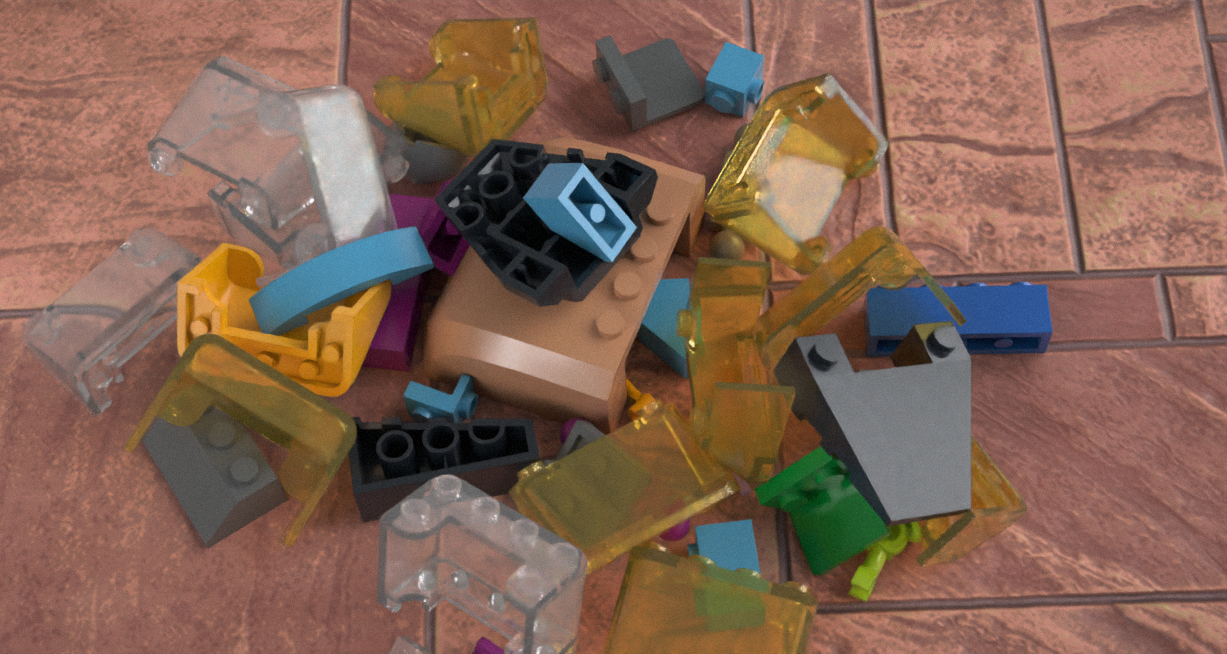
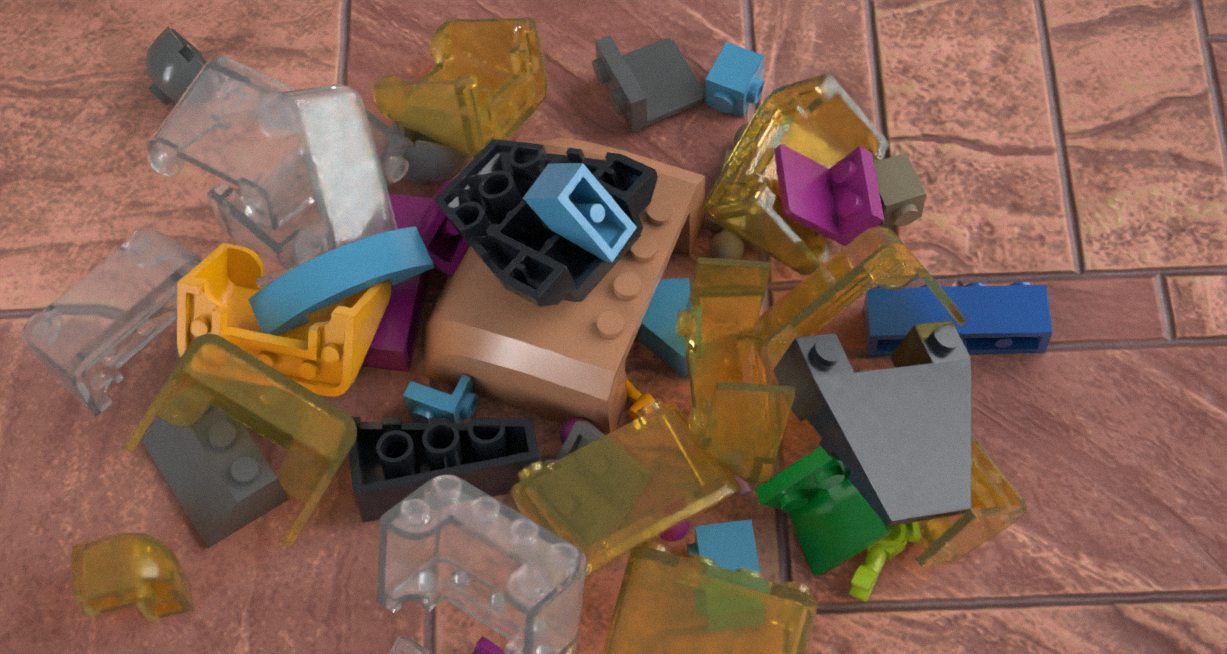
(130, 572): none -> clear yellow brick
(172, 65): none -> dark grey cylinder
(833, 200): none -> magenta bracket
(899, 191): none -> dark tan brick

